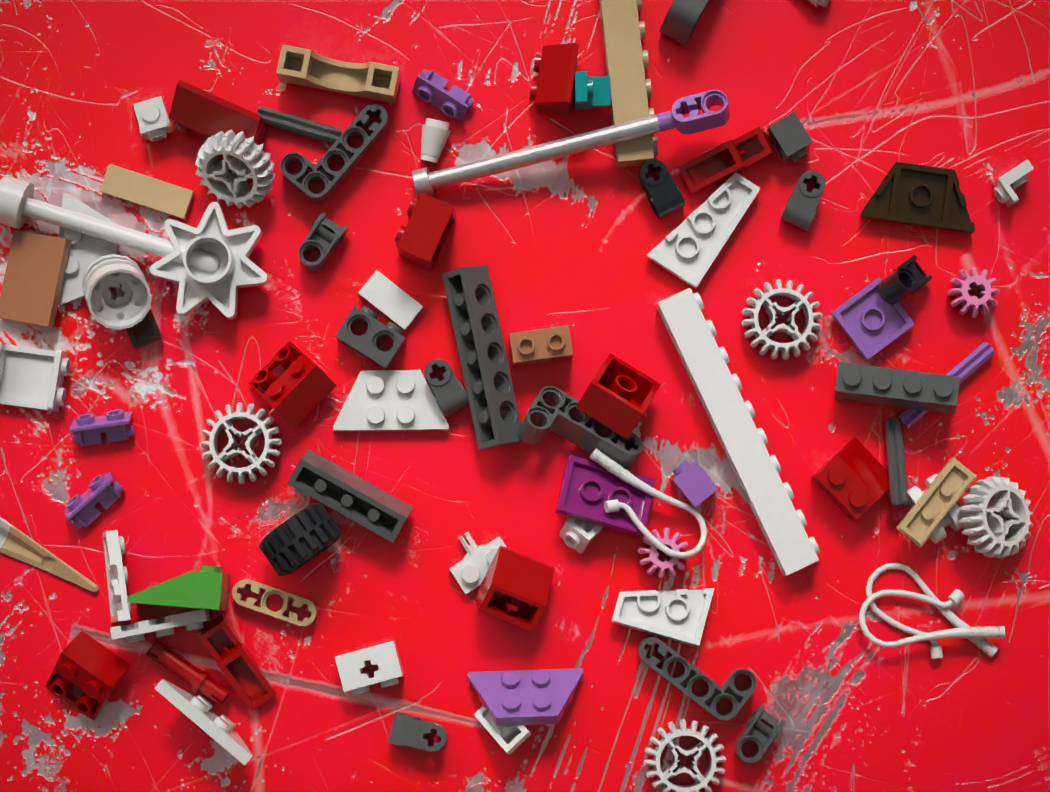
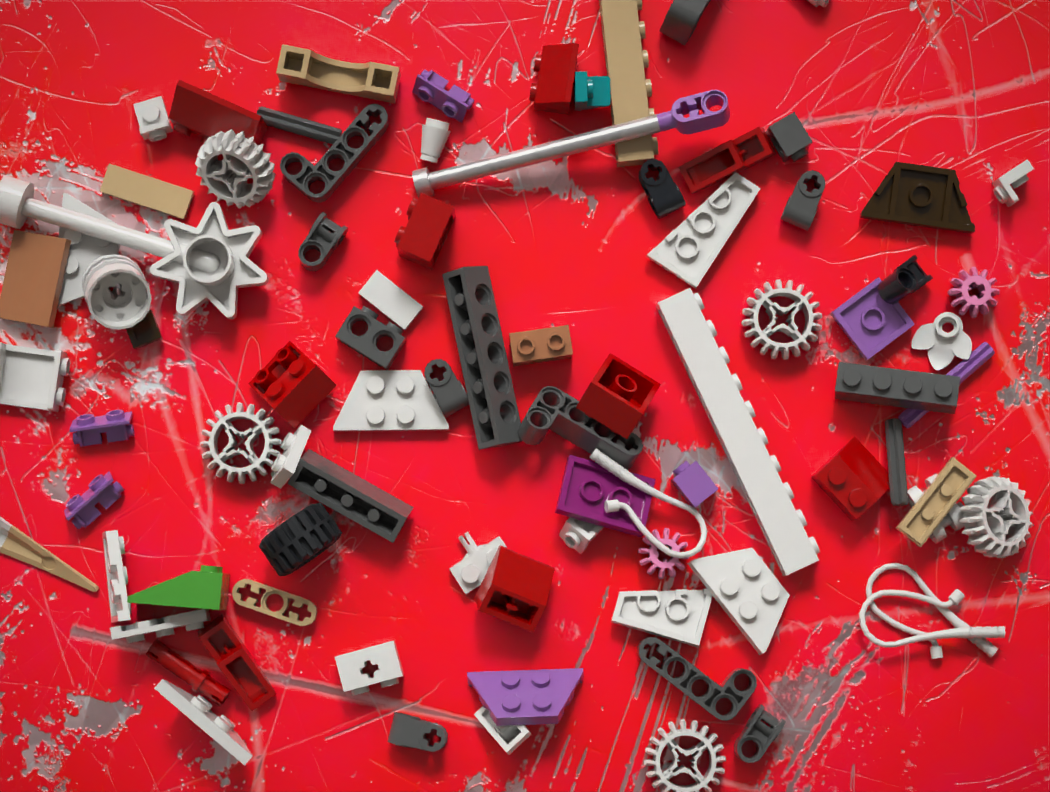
(87, 675): red slope -> none
(286, 463): none -> white plate
(745, 592): none -> white wing
(940, 344): none -> white plate

